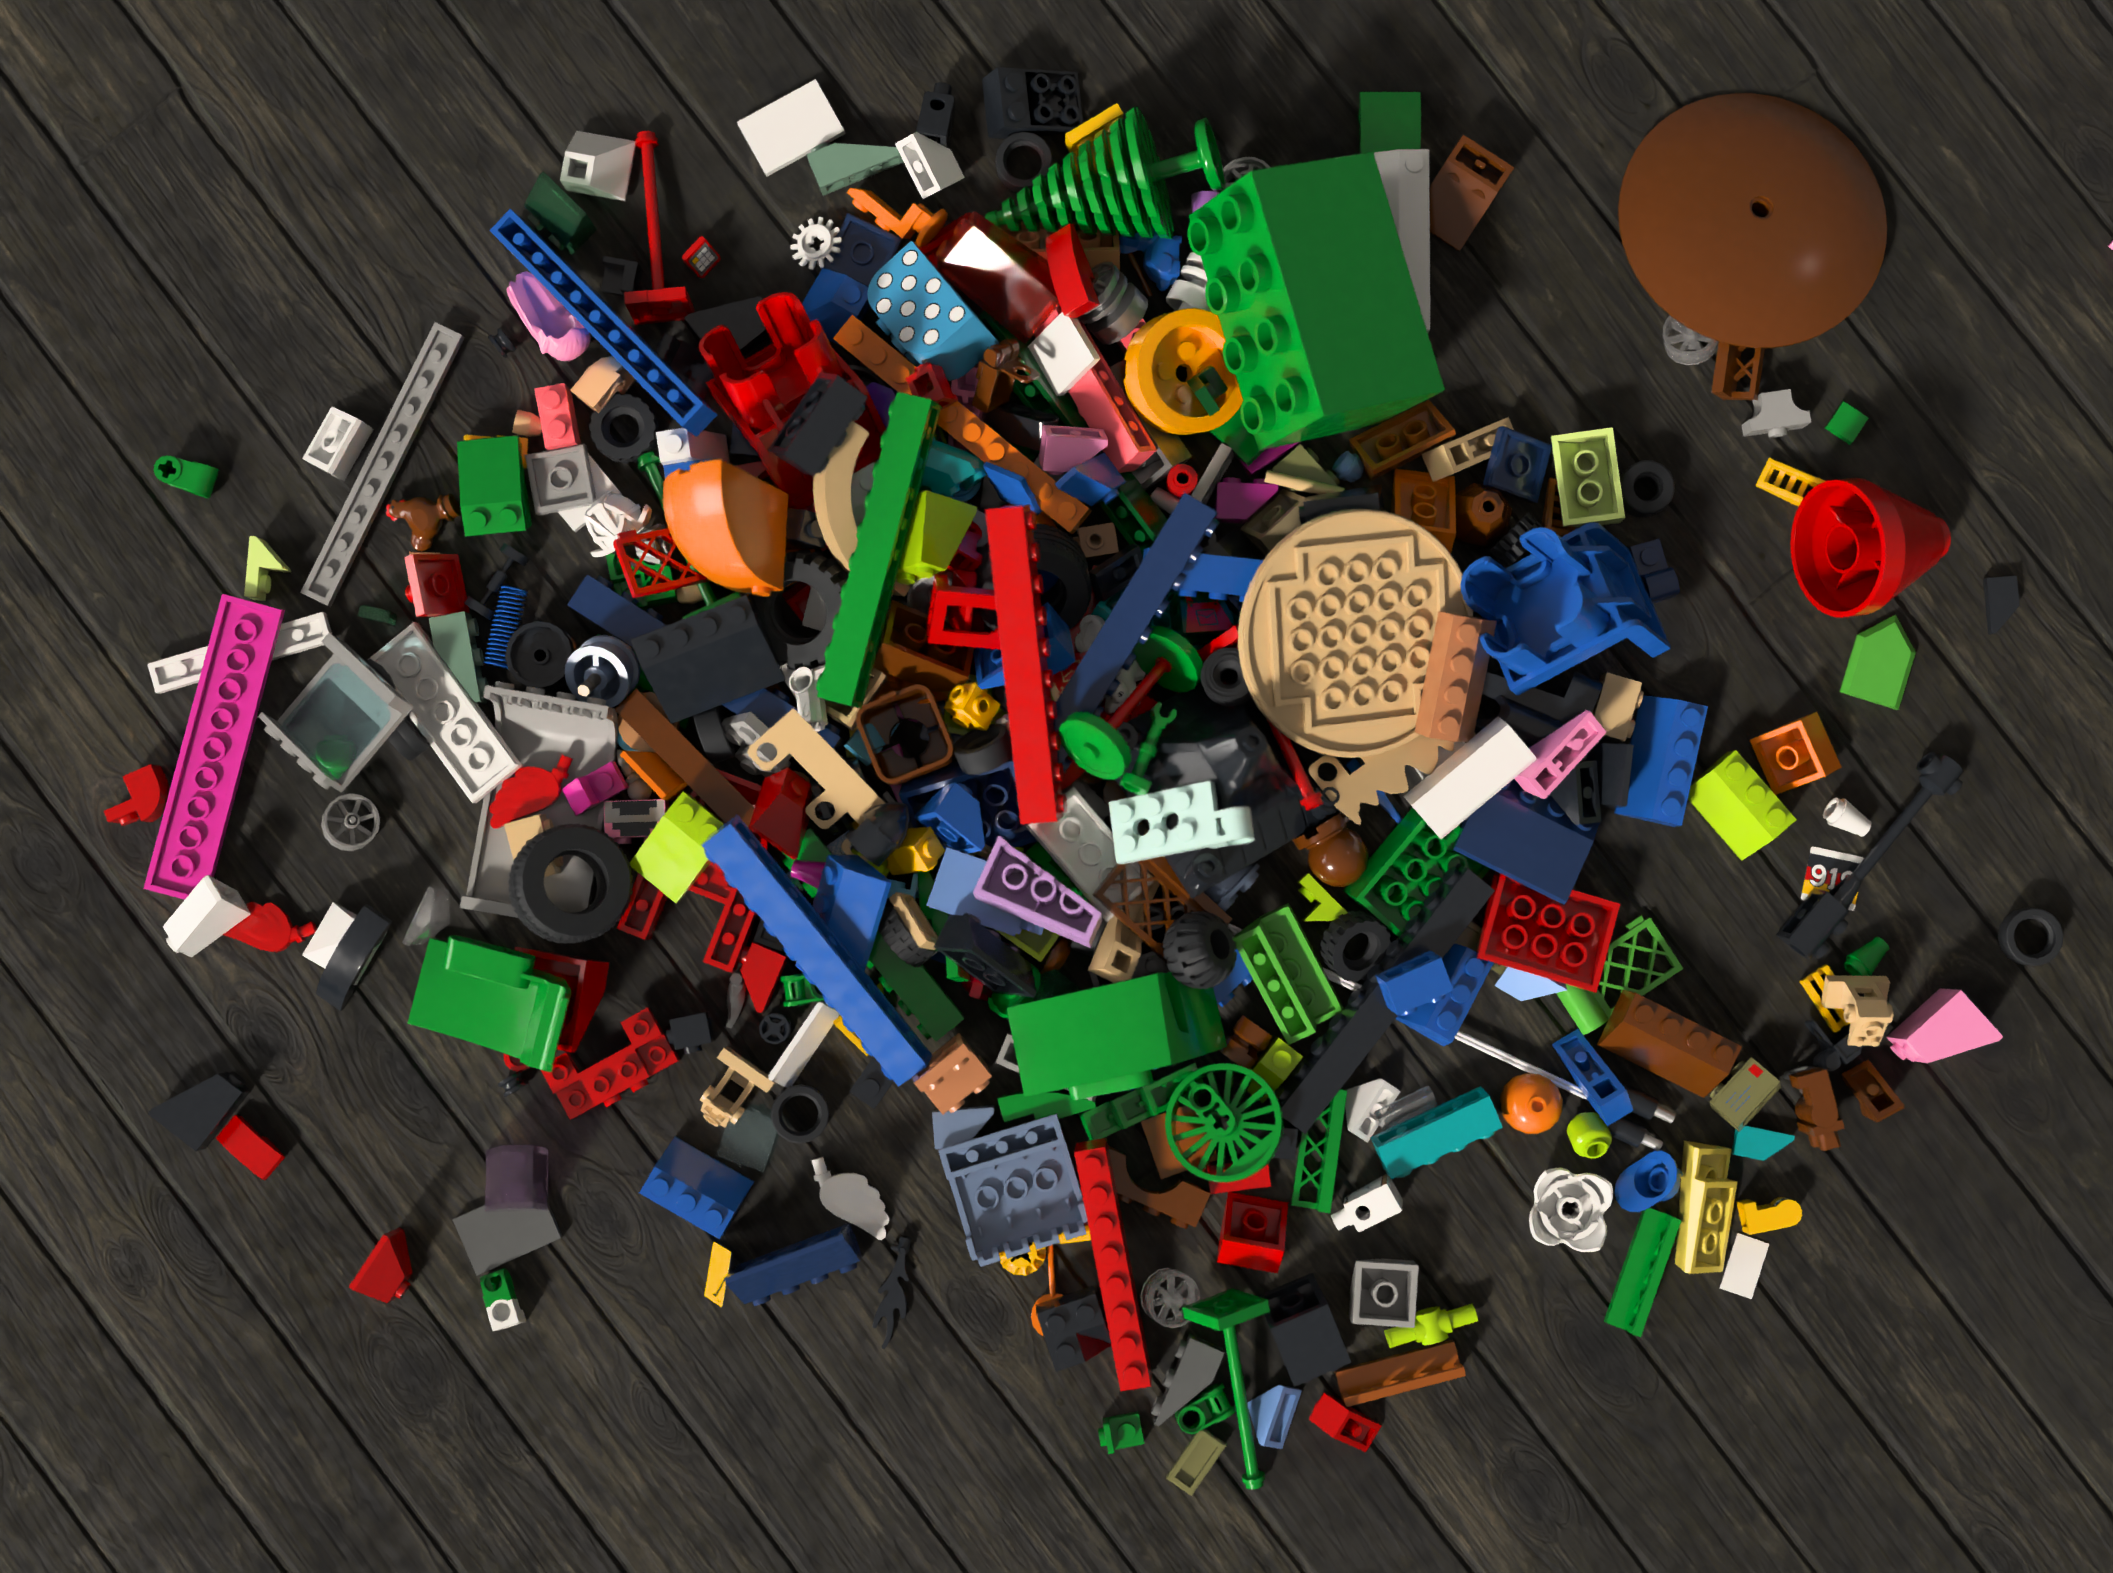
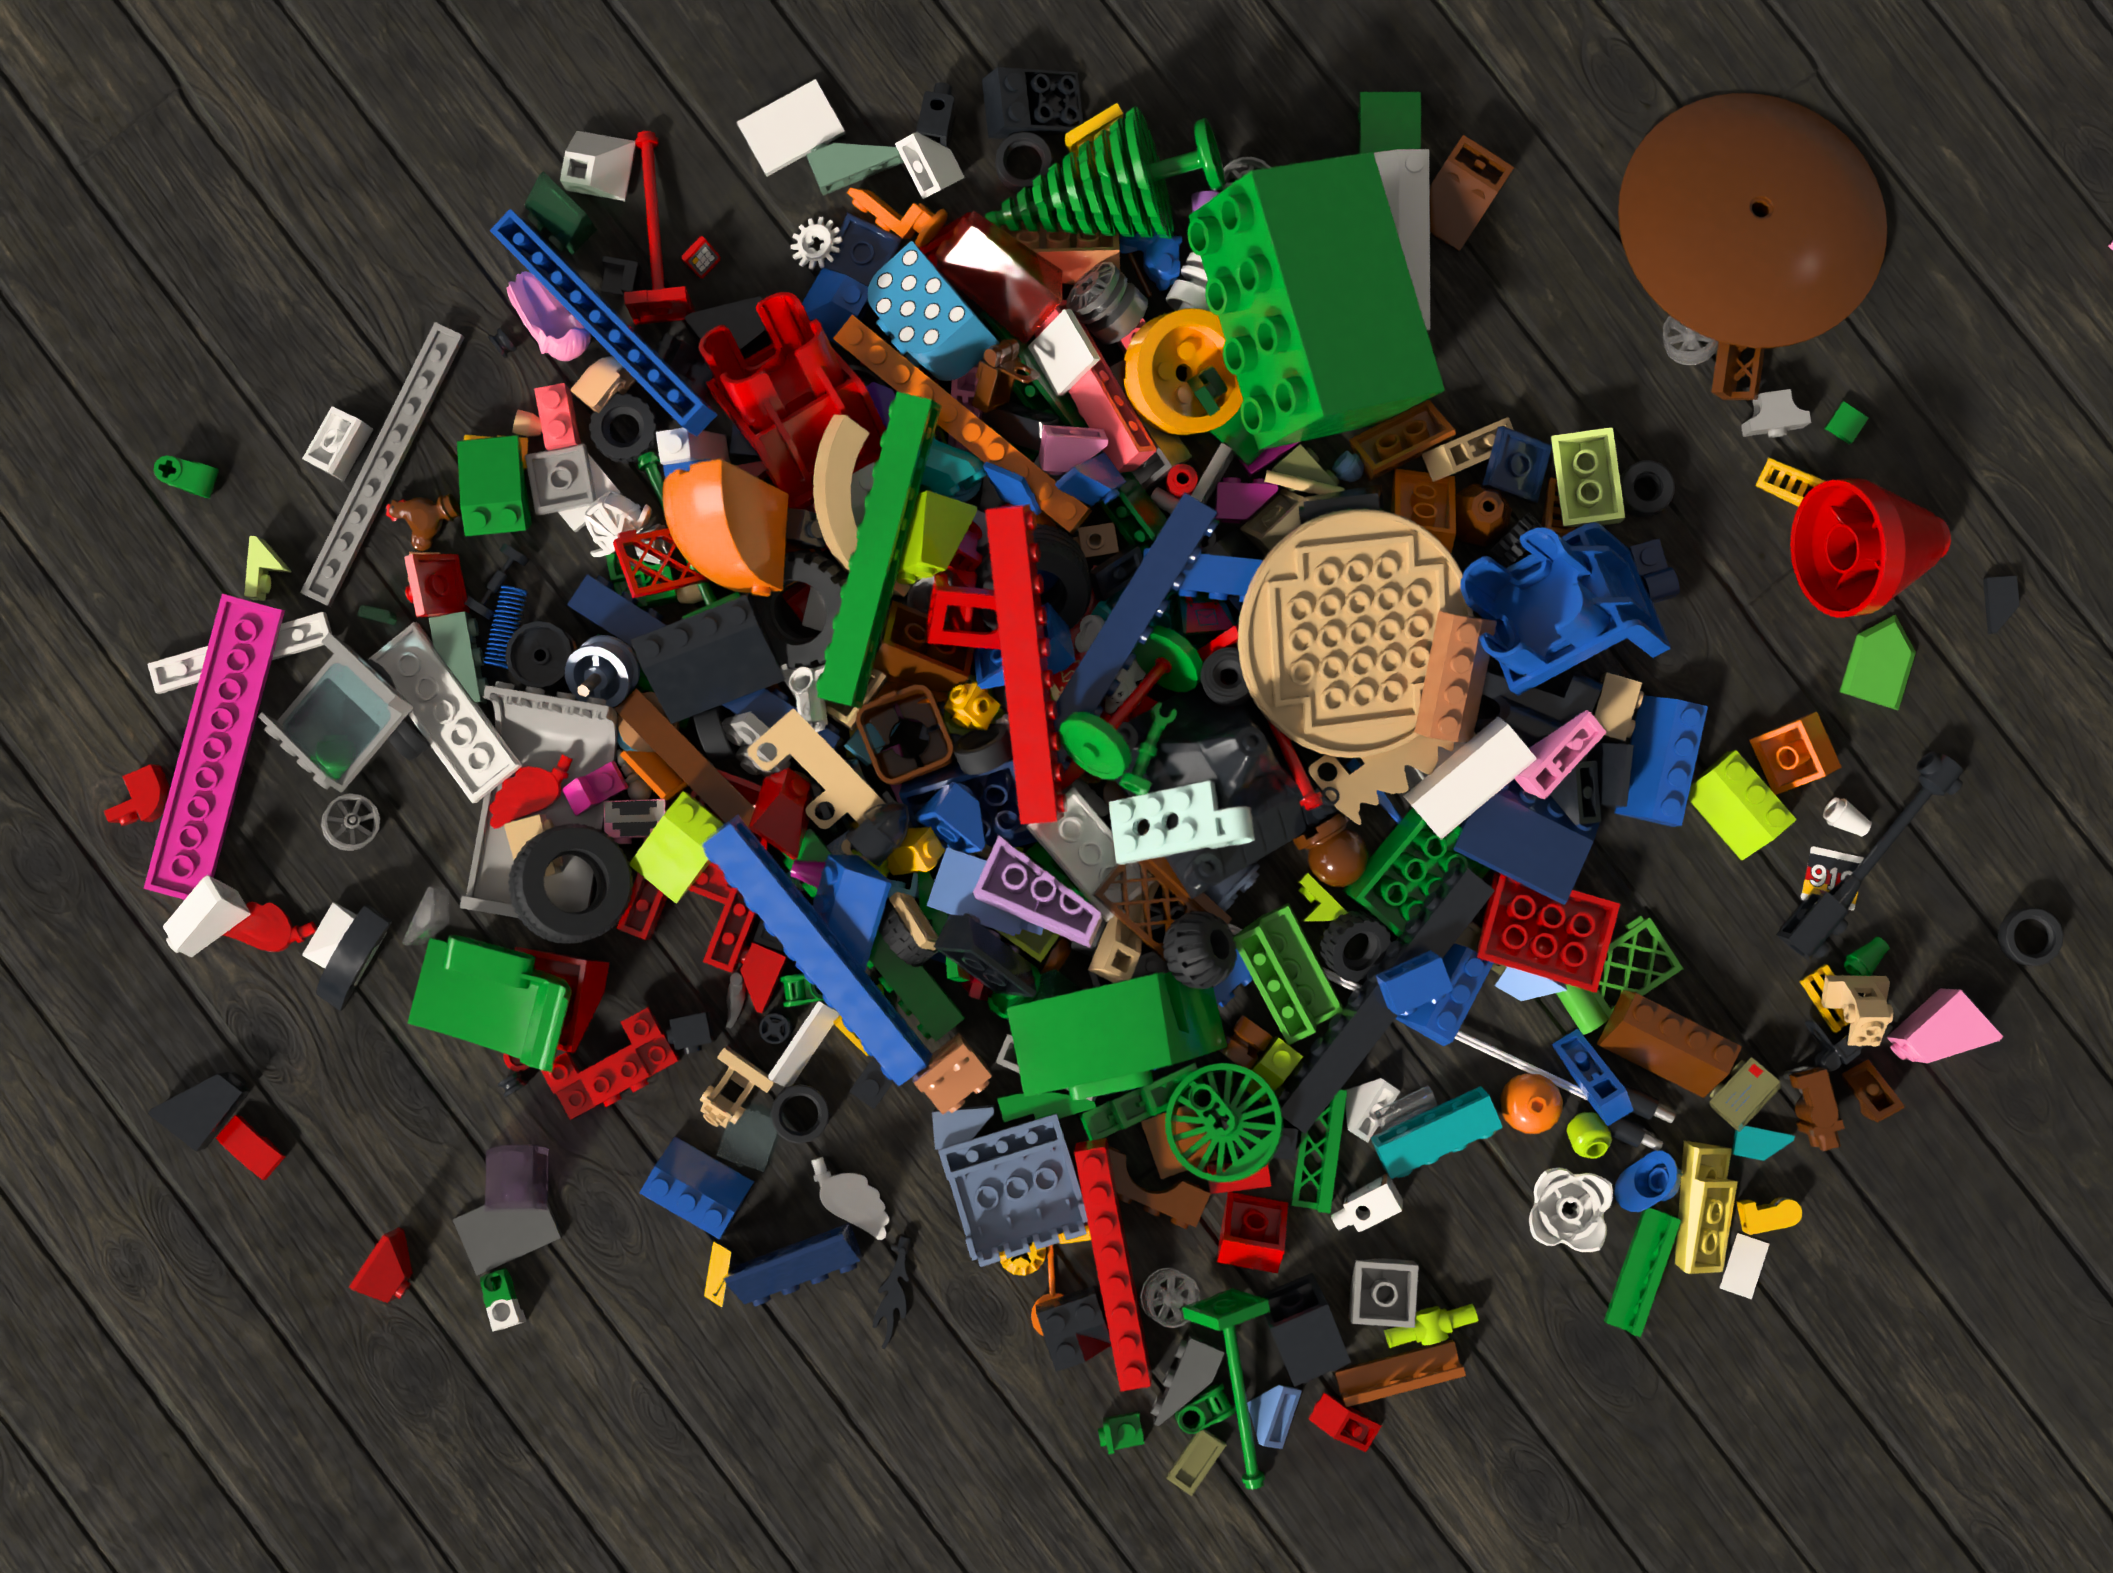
(818, 424): black slope -> none
(931, 375): red brick -> none
(1070, 272): red slope -> none

